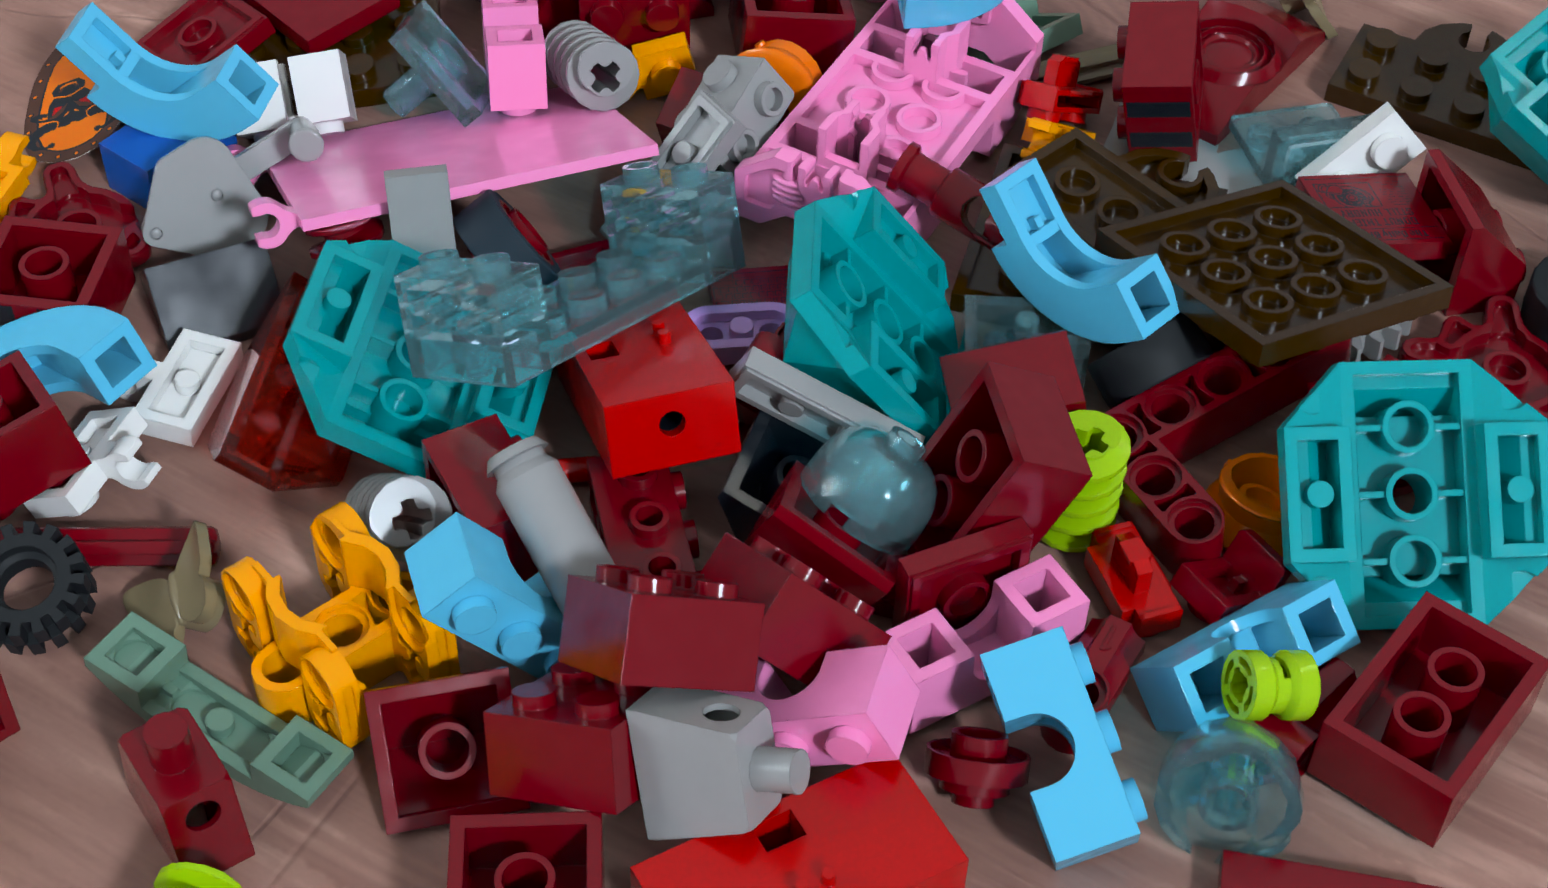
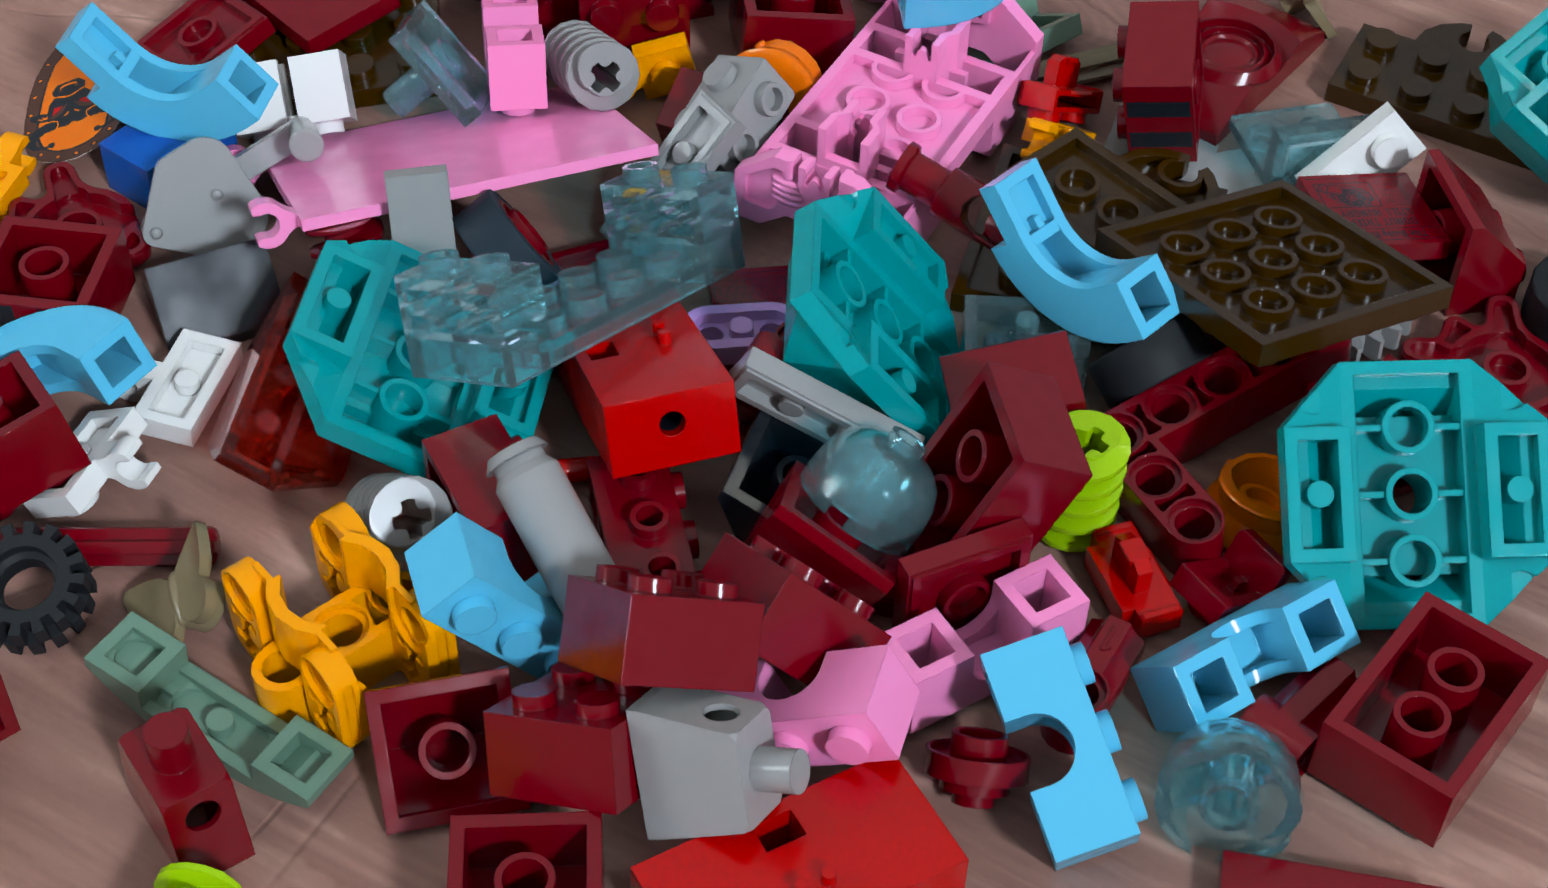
(1276, 685): lime wheel -> none

